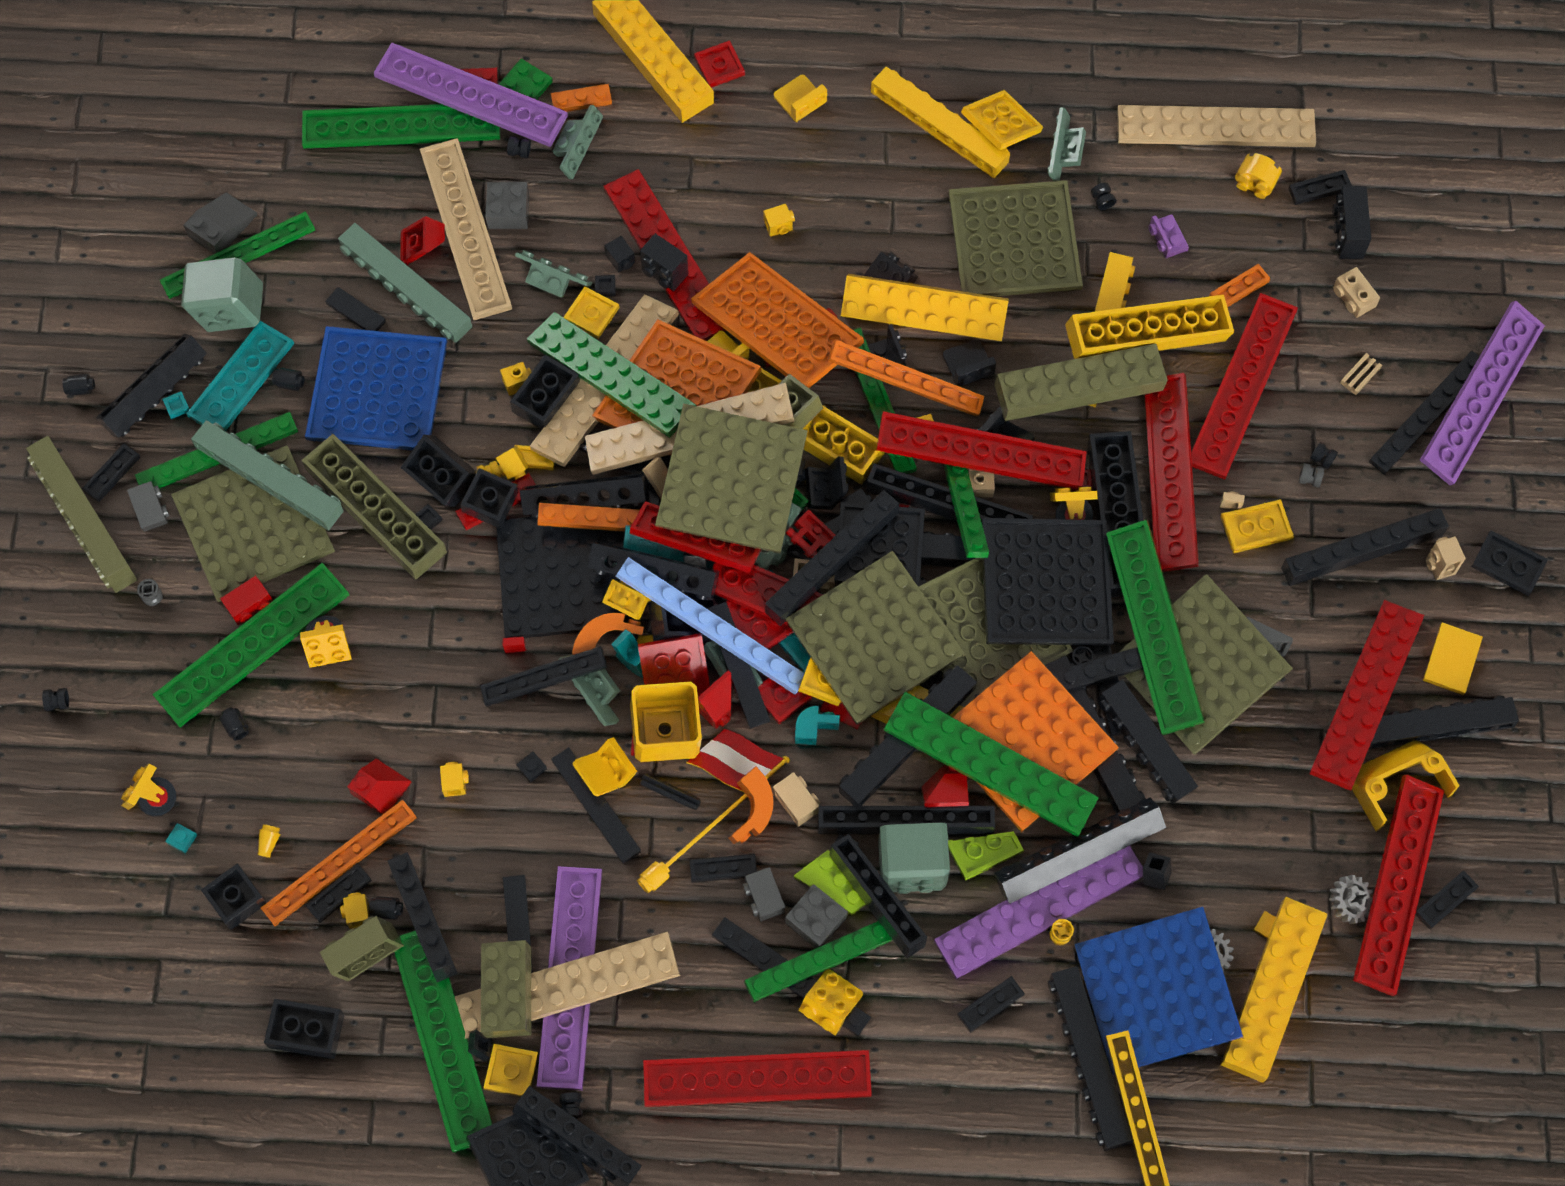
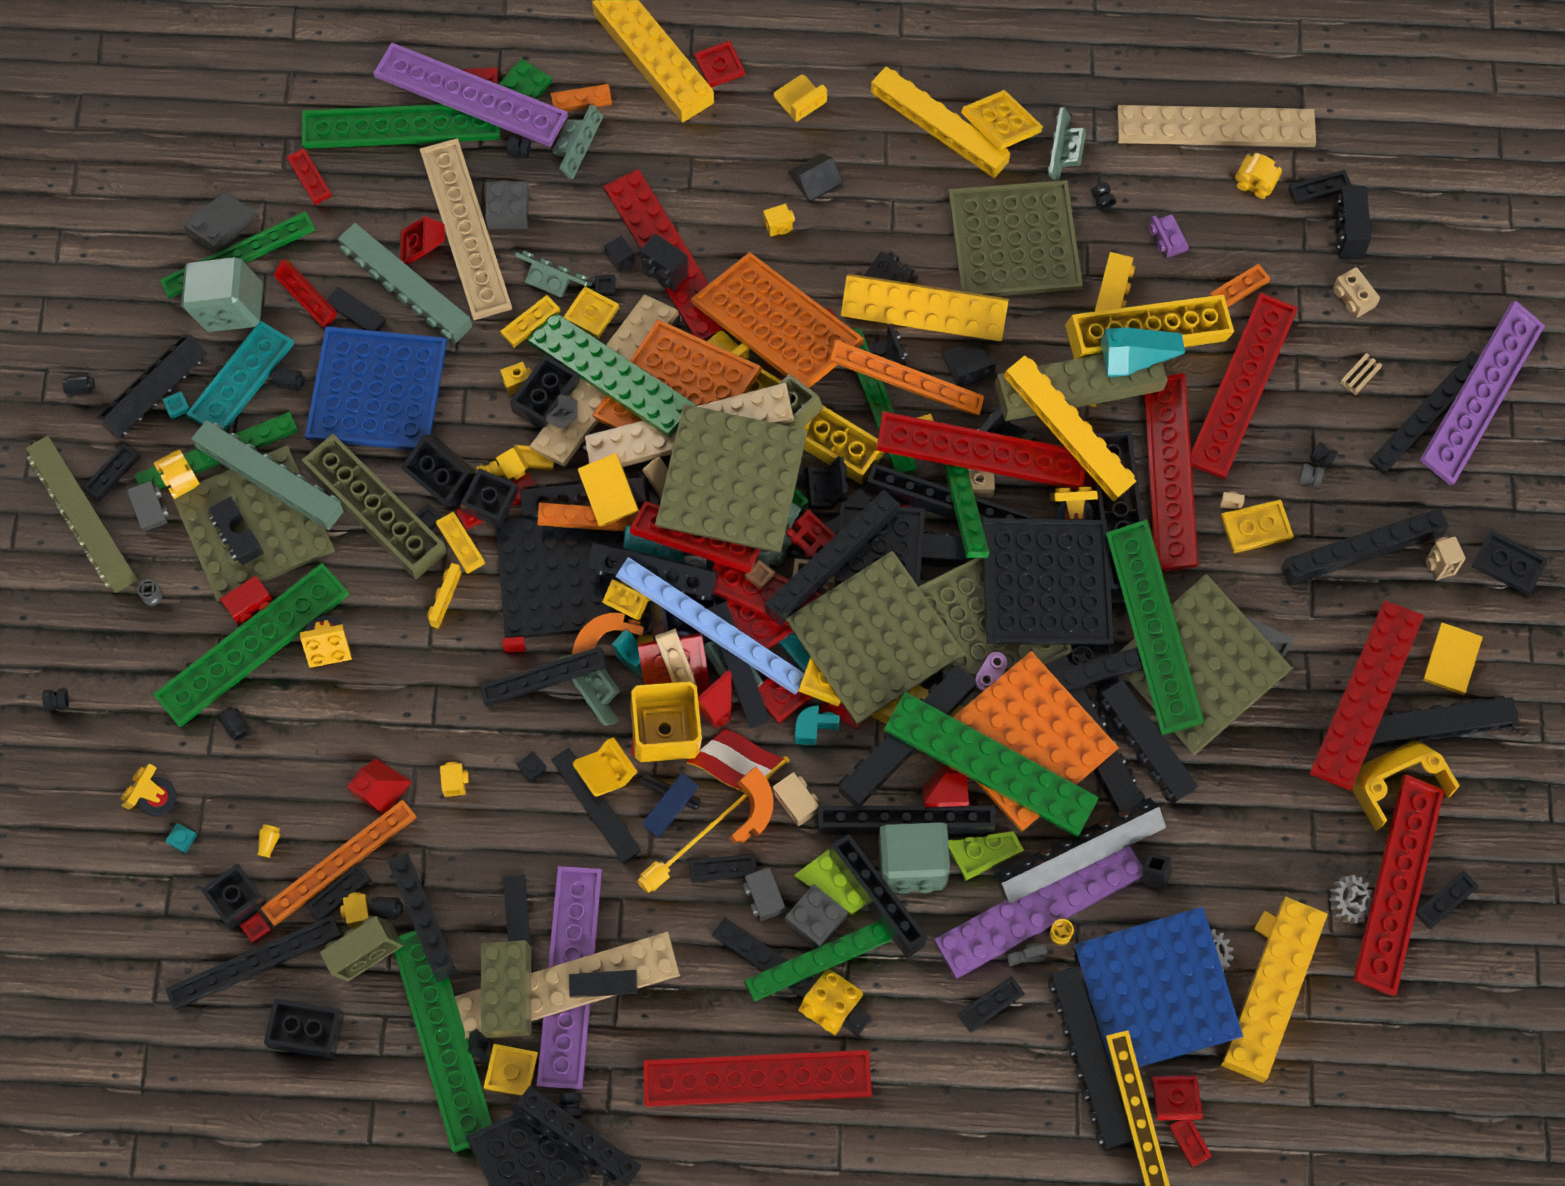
(176, 473): none -> yellow brick
(244, 545): none -> black arch
(253, 962): none -> black plate
(255, 928): none -> red tile
(305, 293): none -> red plate
(309, 176): none -> red plate
(443, 595): none -> yellow plate
(460, 542): none -> yellow plate
(529, 321): none -> yellow plate
(564, 413): none -> dark grey bracket
(603, 983): none -> black tile
(608, 489): none -> yellow tile
(670, 805): none -> dark blue tile
(675, 657): none -> tan tile
(760, 575): none -> medium nougat tile
(816, 176): none -> black slope
(990, 670): none -> lavender plate
(1032, 952): none -> dark grey plate
(1069, 428): none -> yellow brick
(1134, 349): none -> teal wedge
(1176, 1098): none -> red tile
(1190, 1142): none -> red plate

